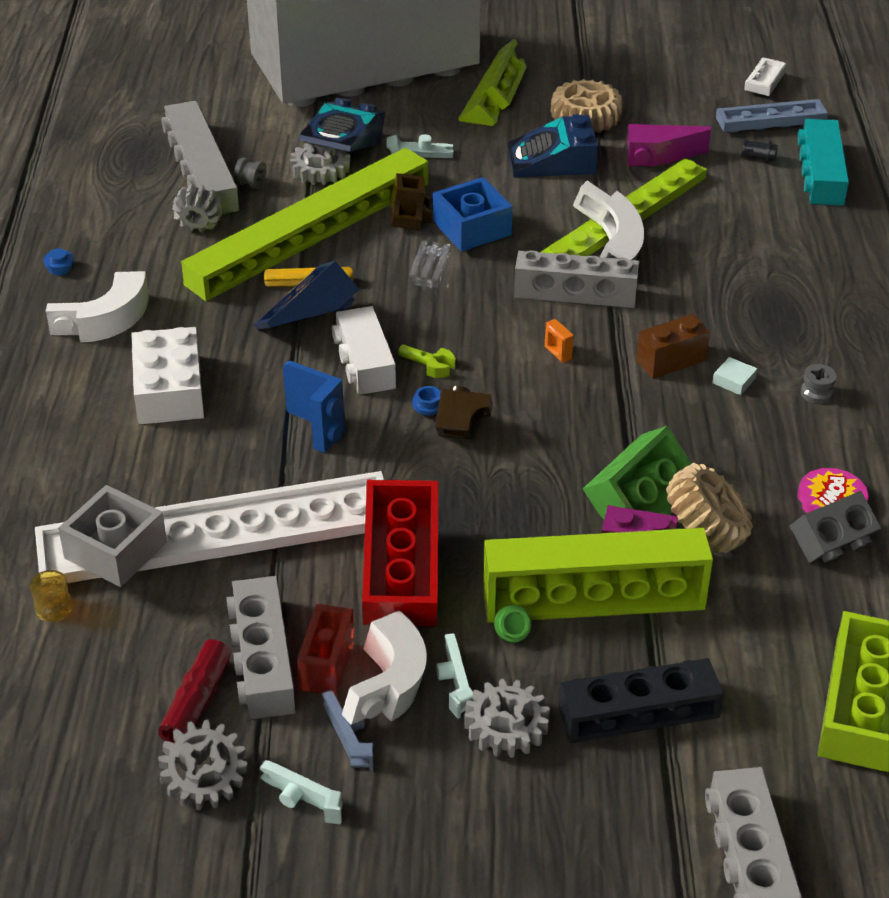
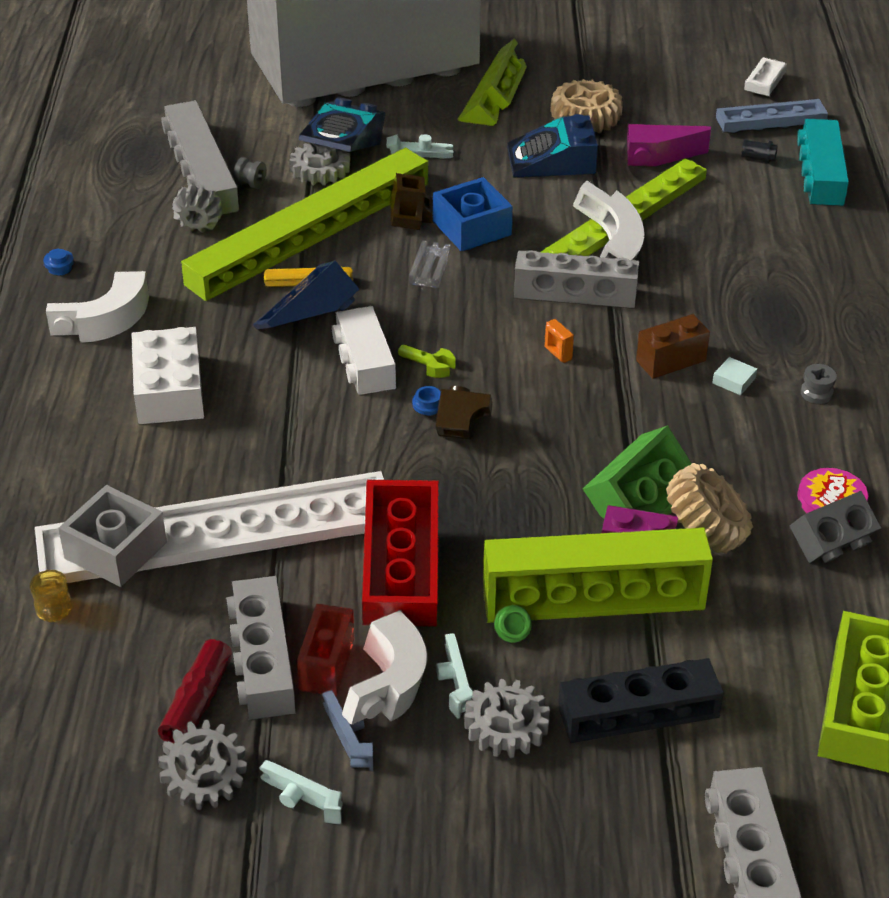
(316, 399): blue bracket -> none

